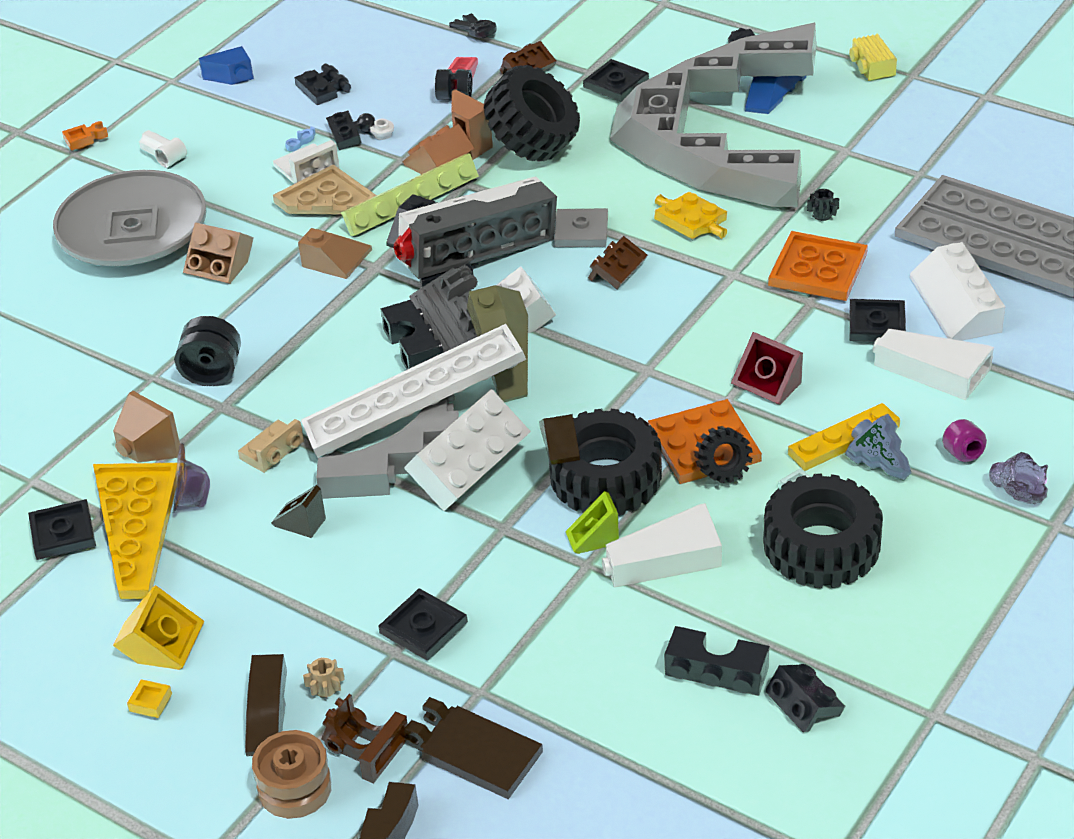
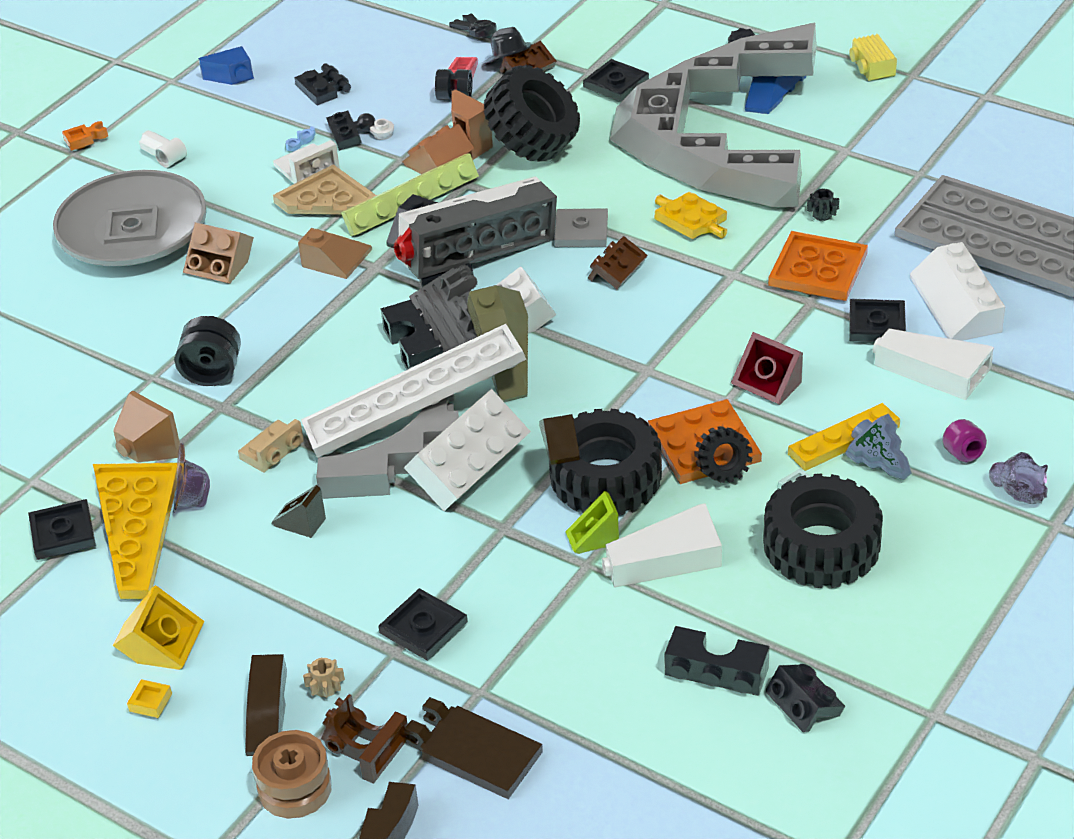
(506, 42): none -> black piece

